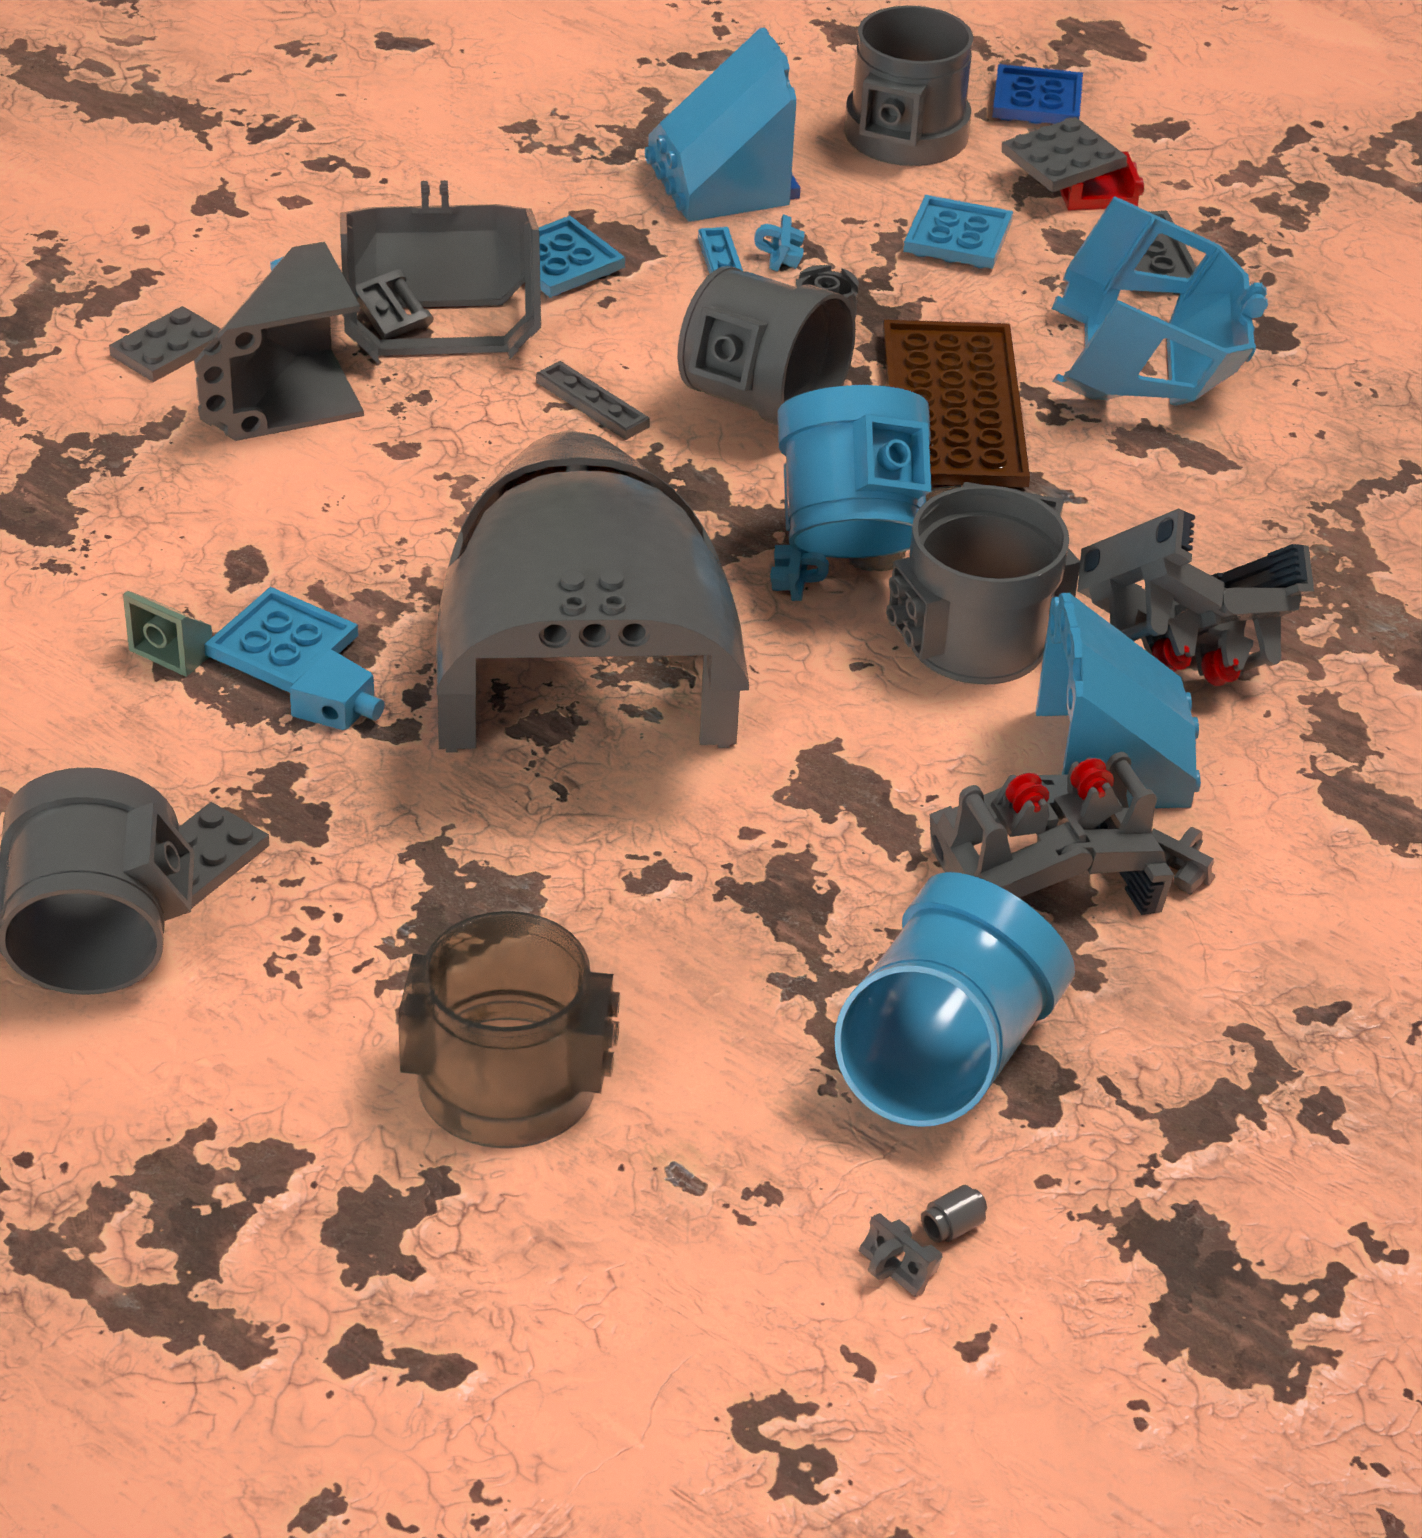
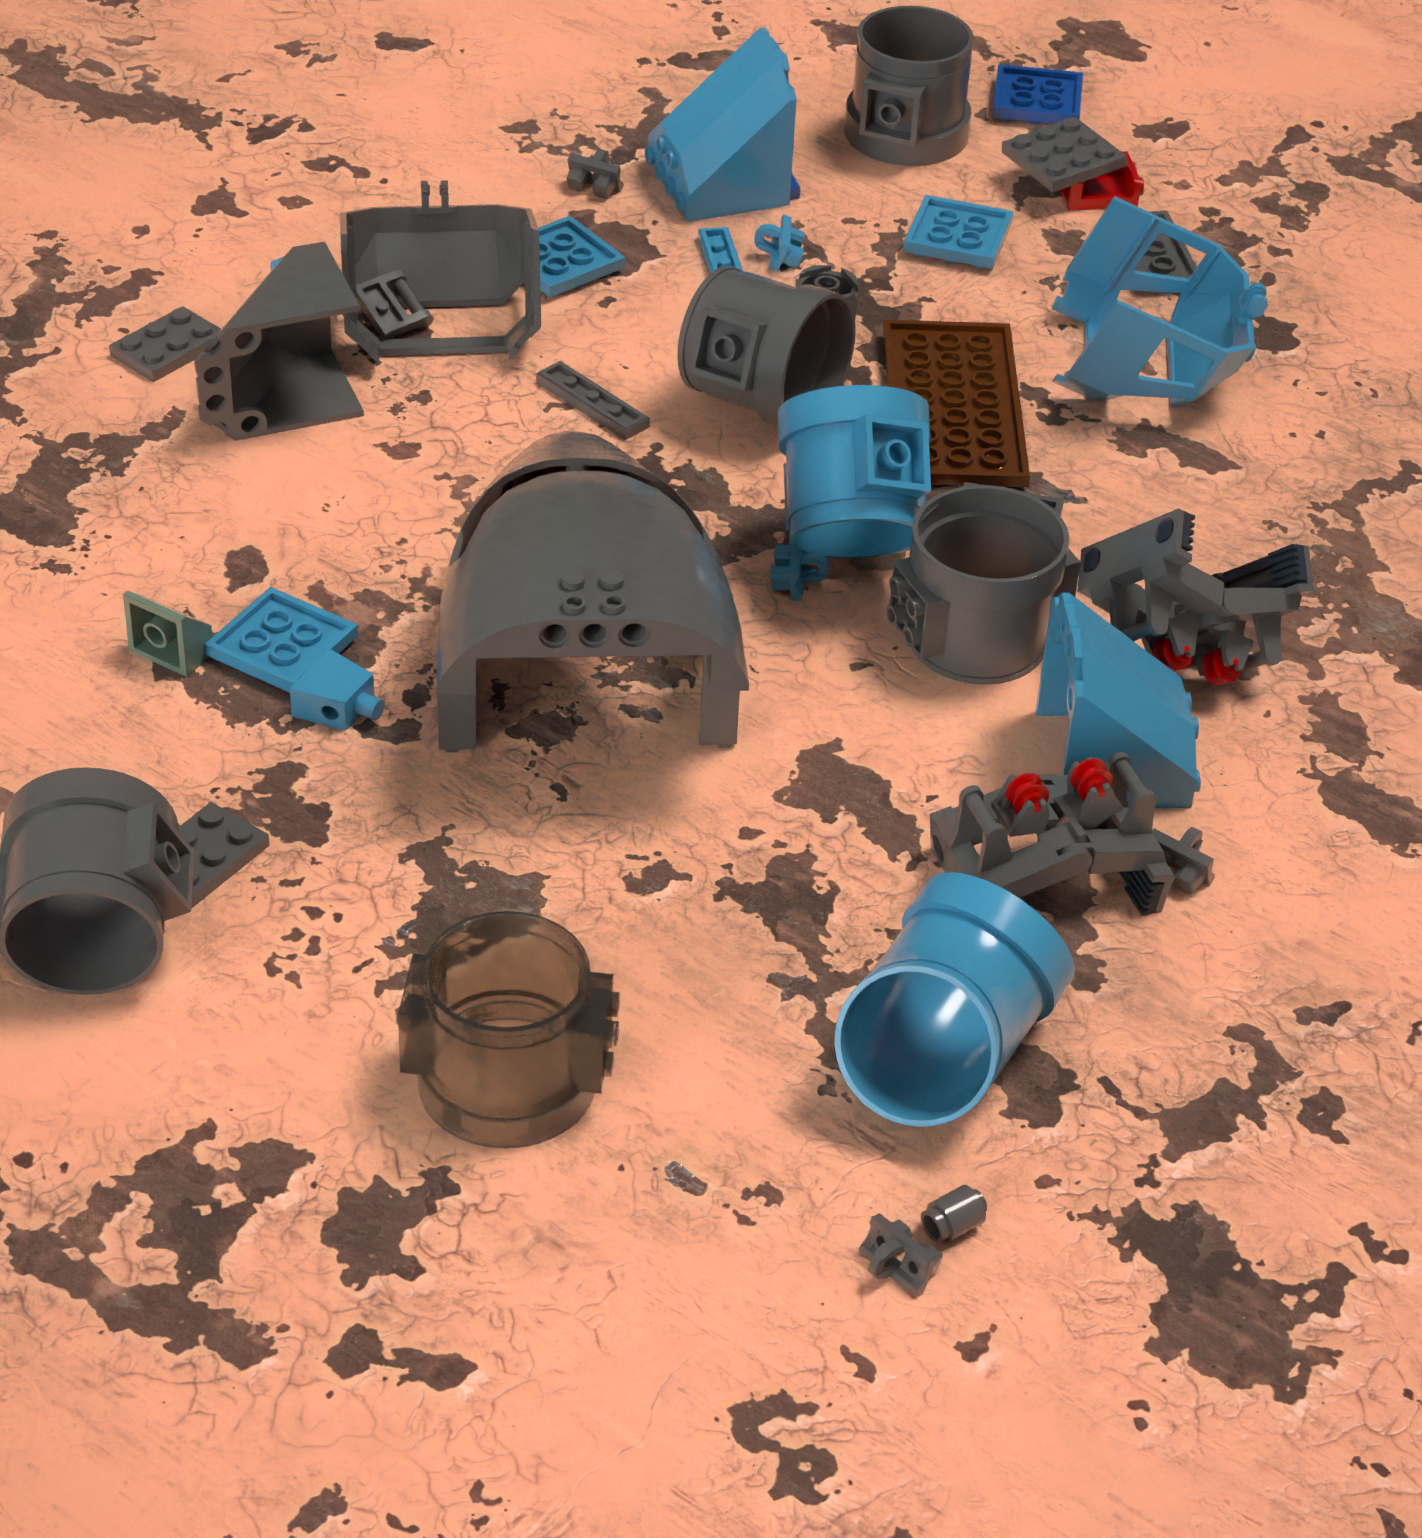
(605, 176): none -> dark grey hips

